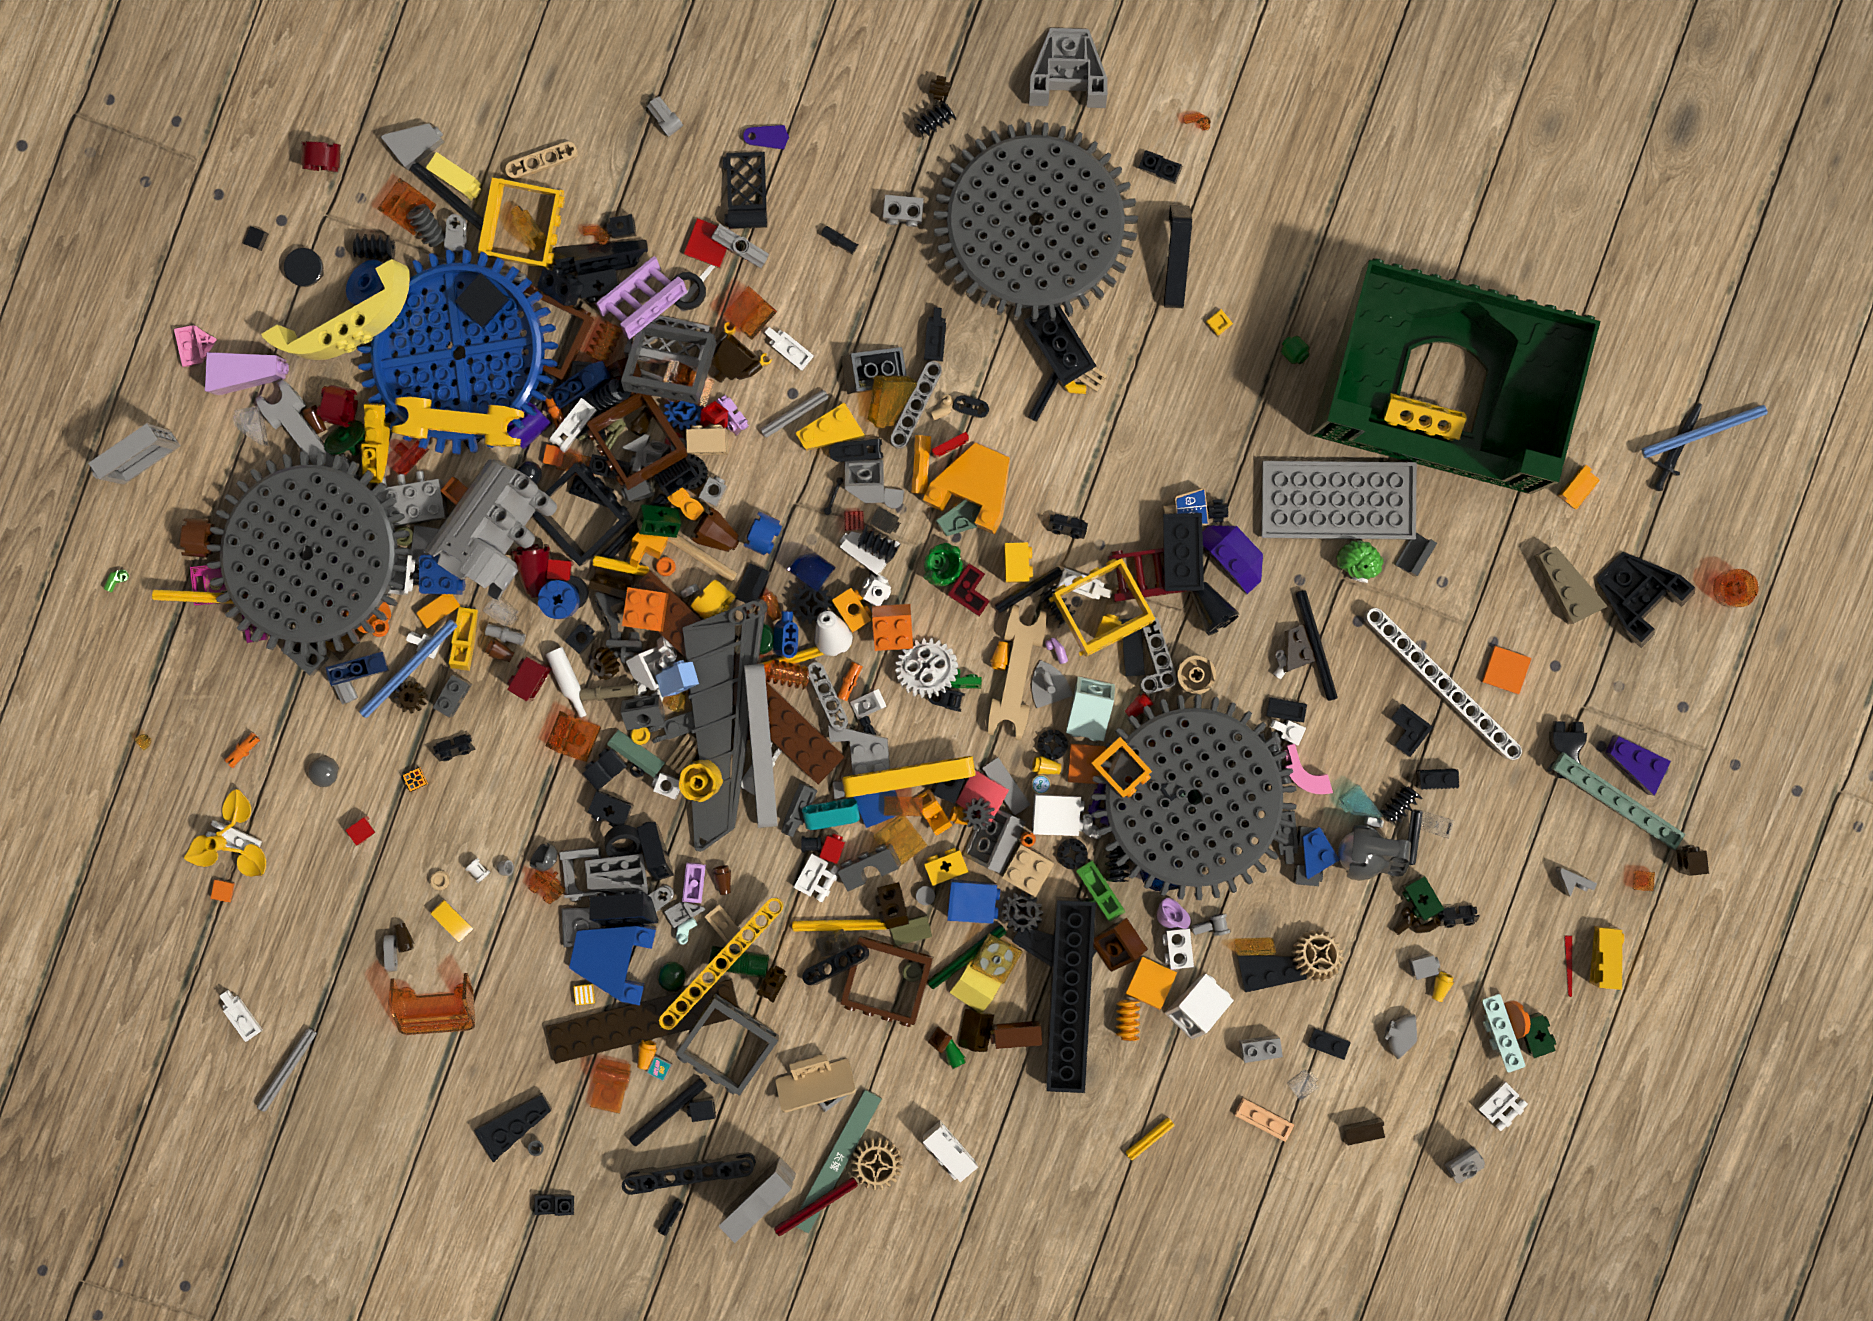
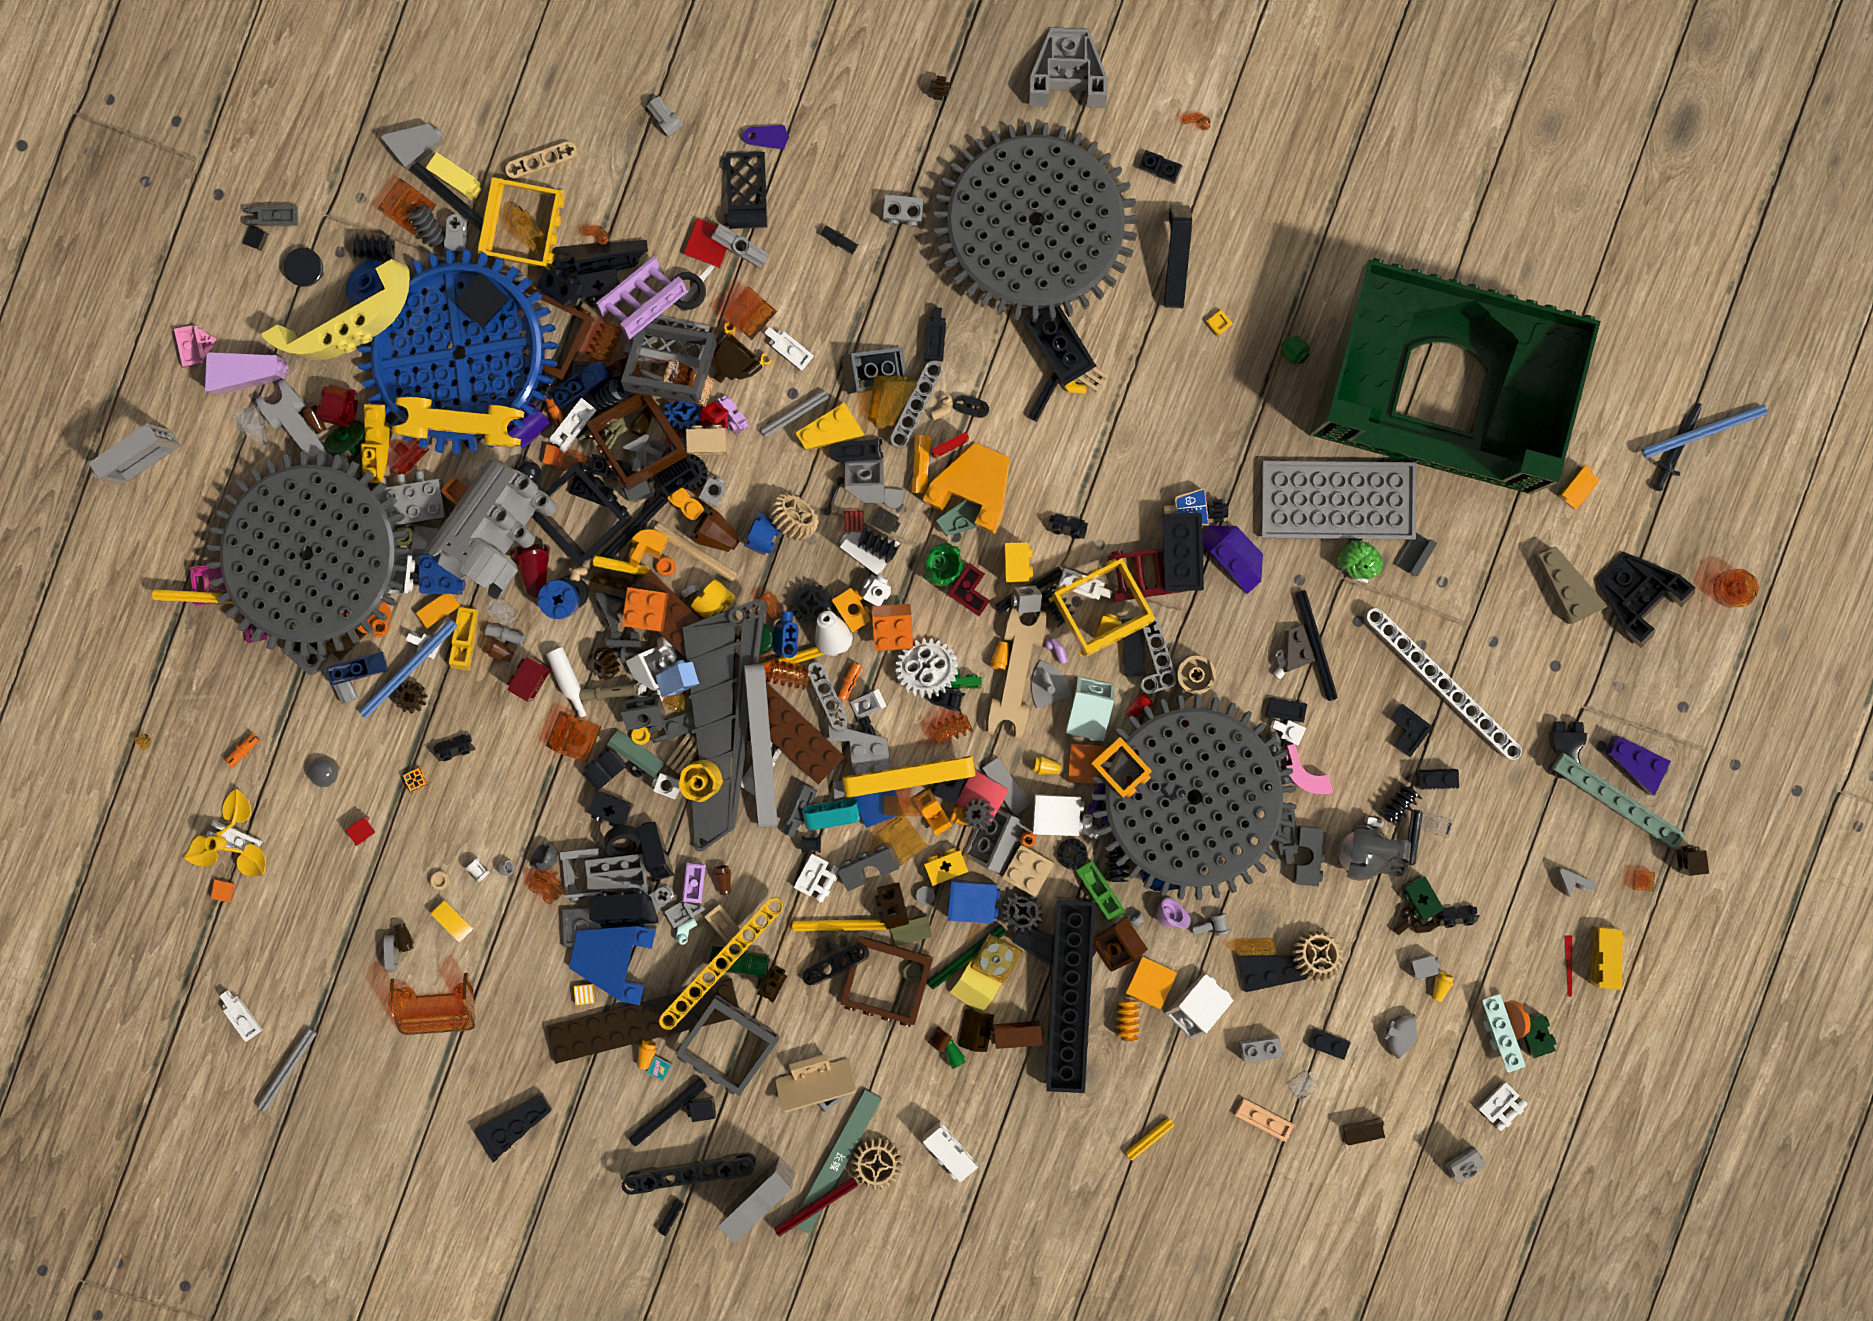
(114, 578): bright green arm -> none
(196, 537): reddish brown brick -> none
(273, 216): none -> dark grey hinge
(320, 155): dark red brick -> none
(452, 695): dark grey brick -> none
(537, 1144): dark grey hinge -> none
(553, 1204): black slope -> none
(559, 569): red panel -> none
(573, 641): black brick -> none
(578, 572): none -> tan arm
(610, 1082): clear orange piece -> none
(628, 230): black brick -> none
(658, 521): dark green brick -> none
(671, 976): dark green hair -> none
(752, 584): black panel -> none
(793, 516): none -> tan gear
(812, 569): clear blue brick -> none
(832, 848): red brick -> none
(933, 119): black piece -> none
(951, 728): none -> clear orange piece
(1026, 599): none -> light grey brick
(1041, 784): tile -> none
(1046, 737): black gear -> none
(1136, 918): none -> light grey hinge
(1183, 947): white brick -> none
(1213, 609): black cone -> none
(1317, 852): blue wing -> none
(1358, 803): clear light blue slope -> none
(1436, 413): yellow brick -> none
(1506, 670): orange tile -> none

